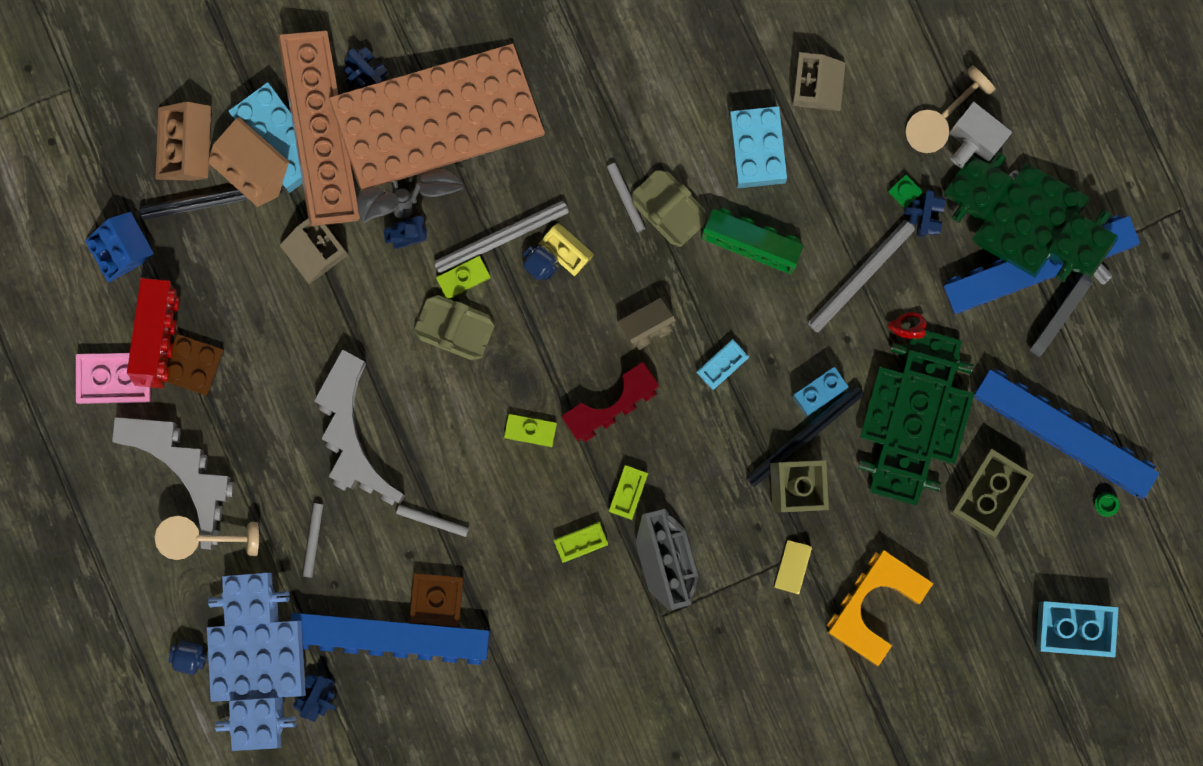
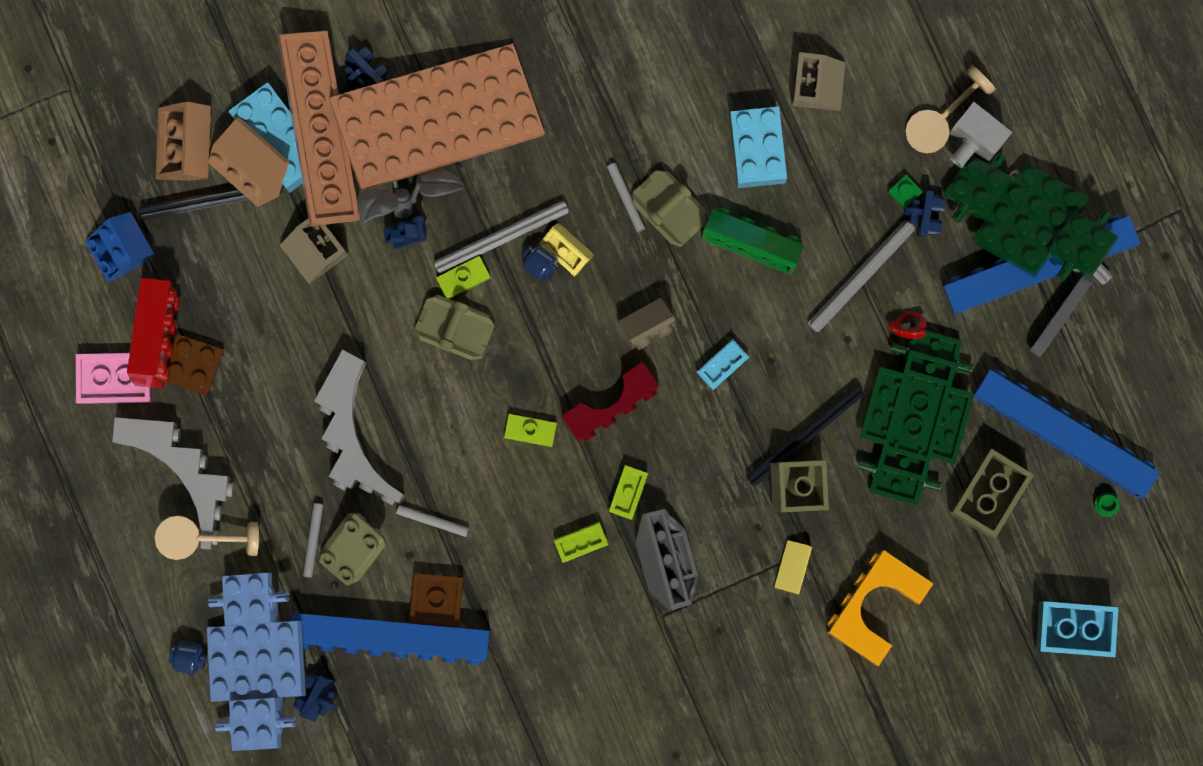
(352, 549): none -> olive shield
(820, 392): dark azure brick -> none

